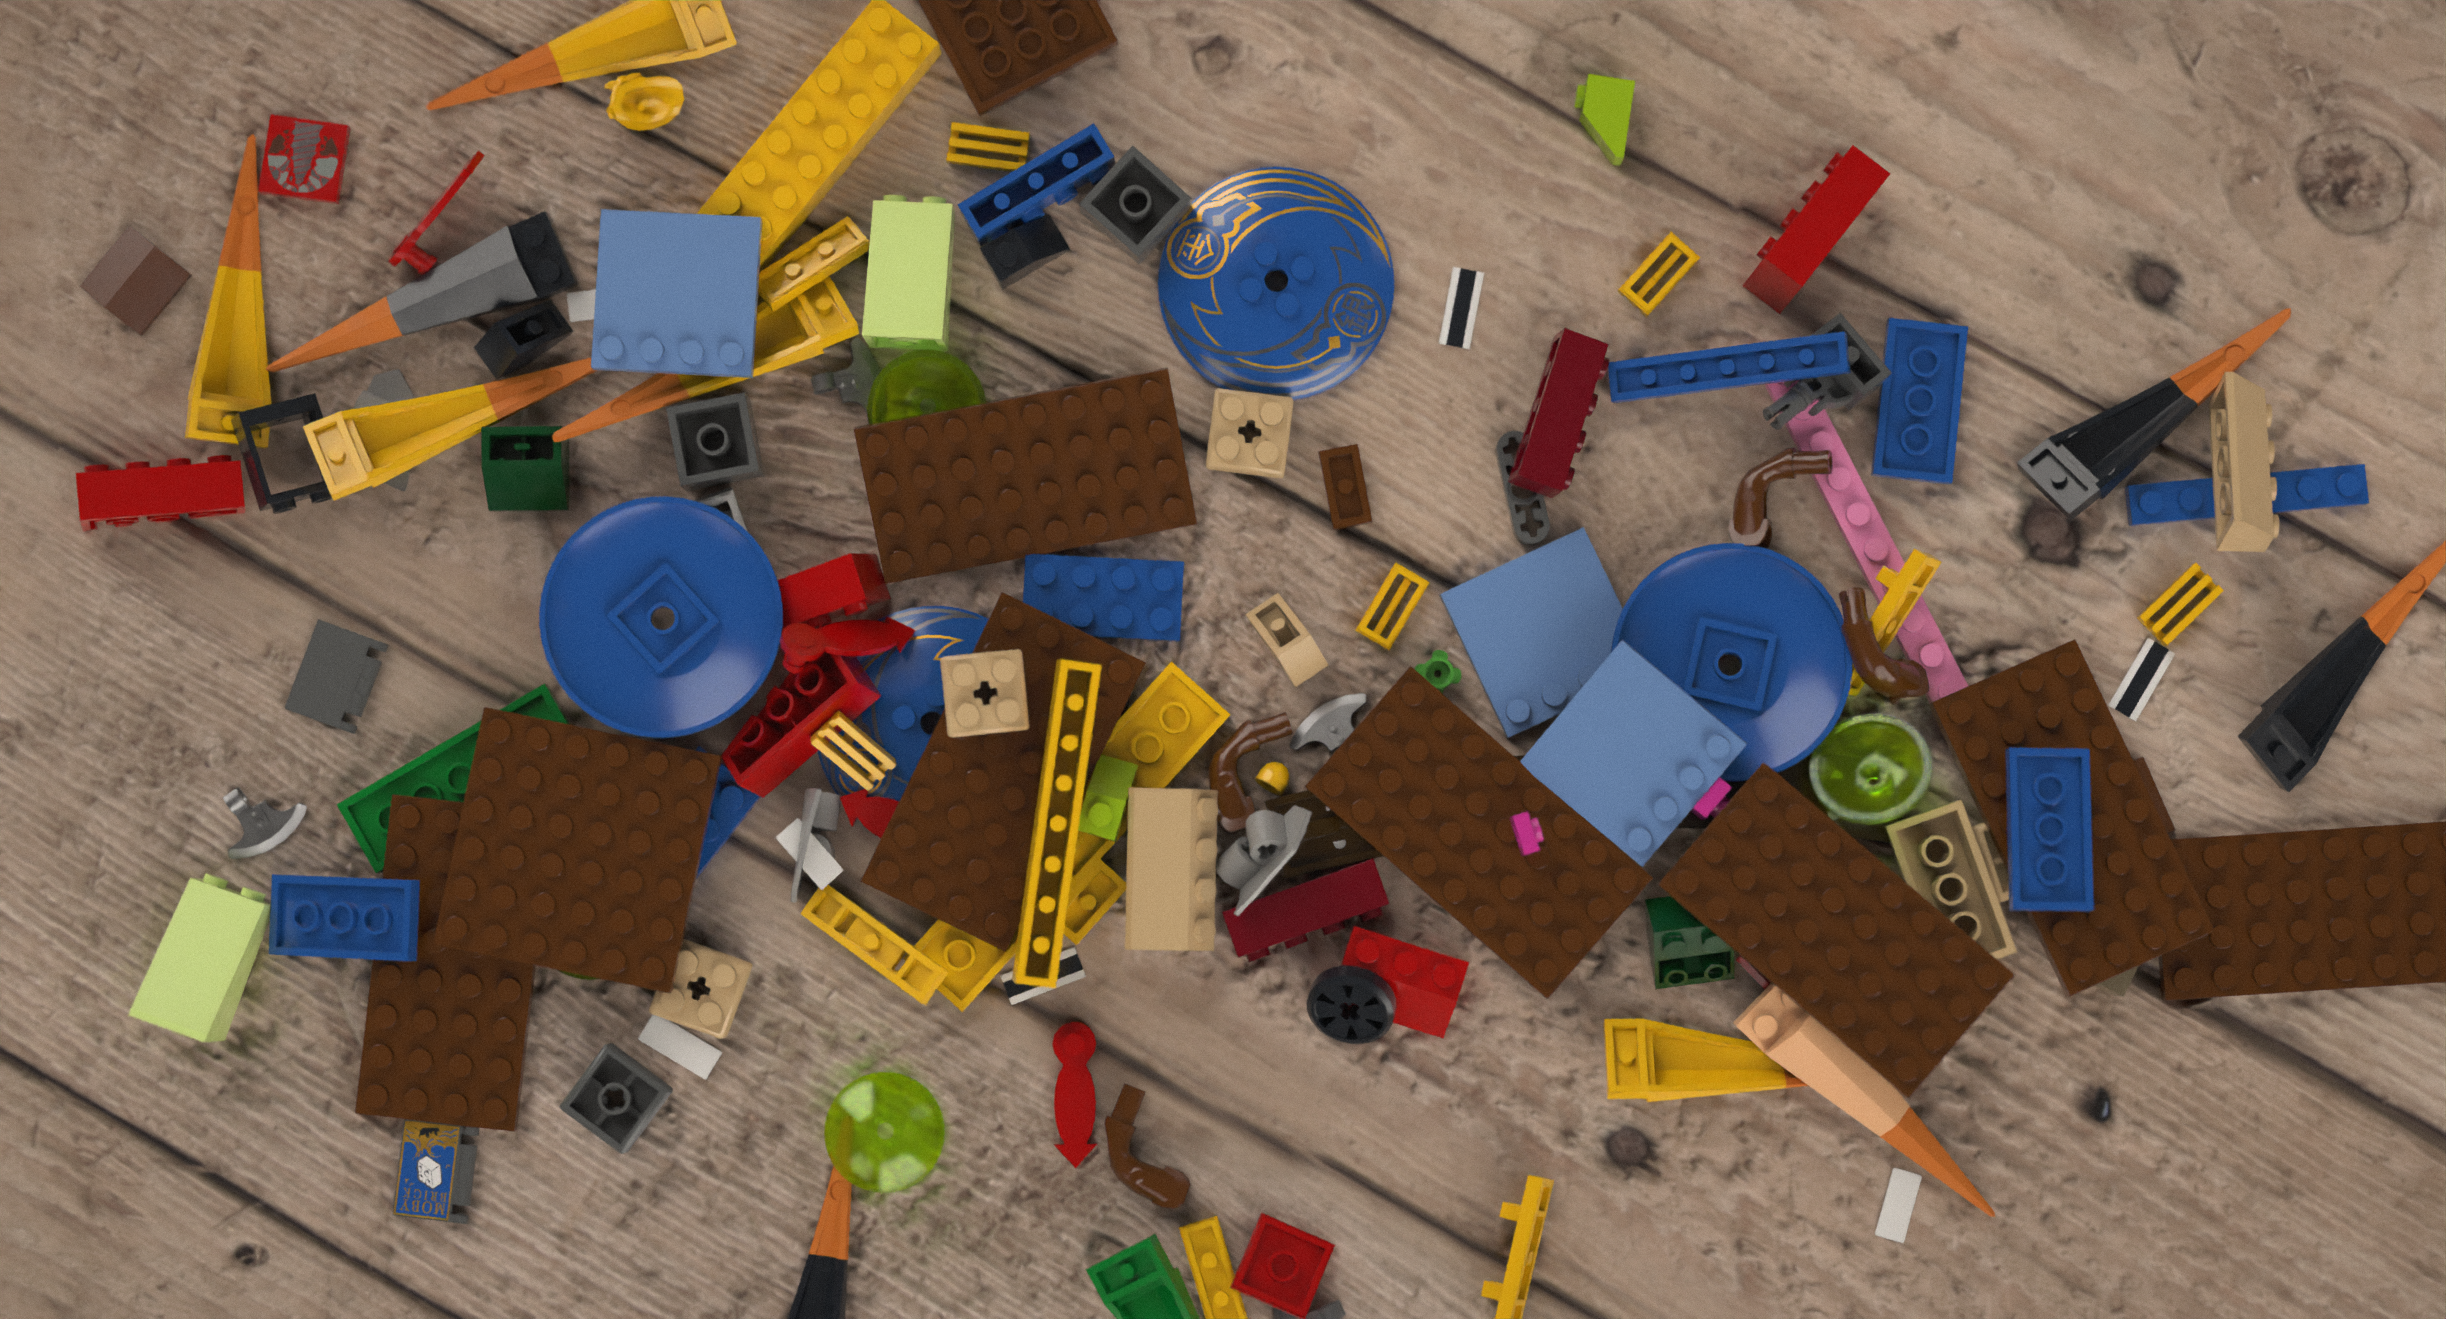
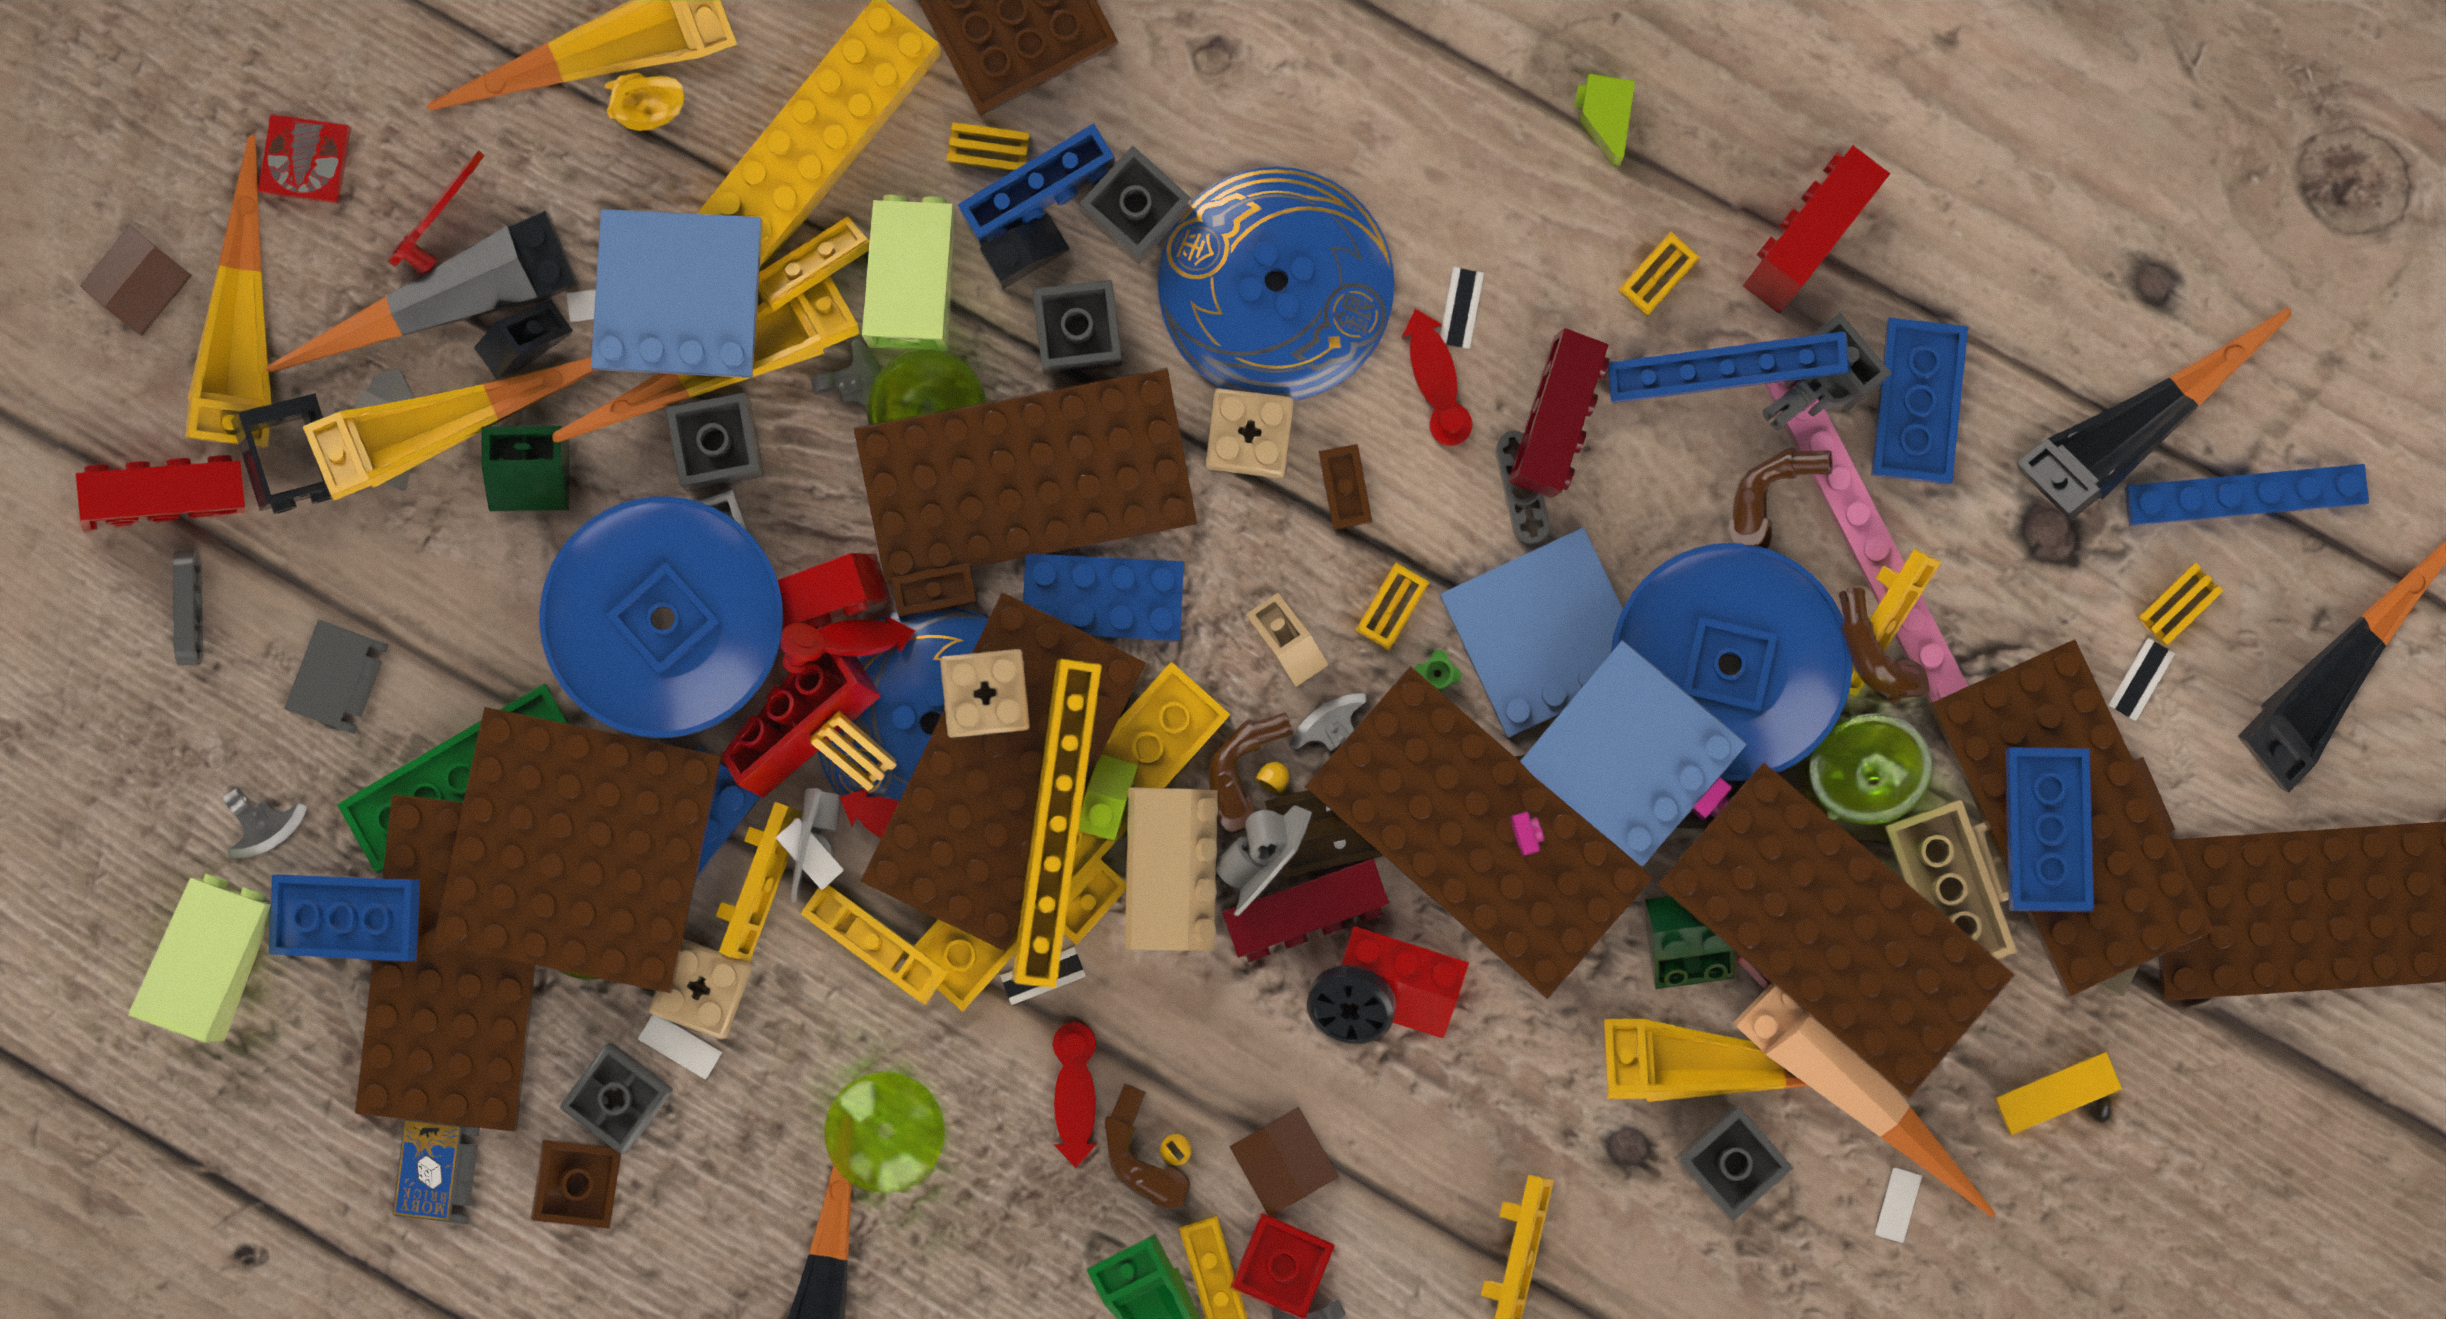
(187, 607): none -> dark grey beam
(575, 1184): none -> reddish brown slope
(759, 887): none -> yellow hinge
(934, 590): none -> reddish brown plate
(1077, 327): none -> dark grey brick
(1181, 1143): none -> yellow hinge
(1283, 1161): none -> reddish brown slope
(1437, 380): none -> red brick
(1733, 1163): none -> dark grey brick
(2057, 1093): none -> yellow tile
(2242, 466): tan slope -> none

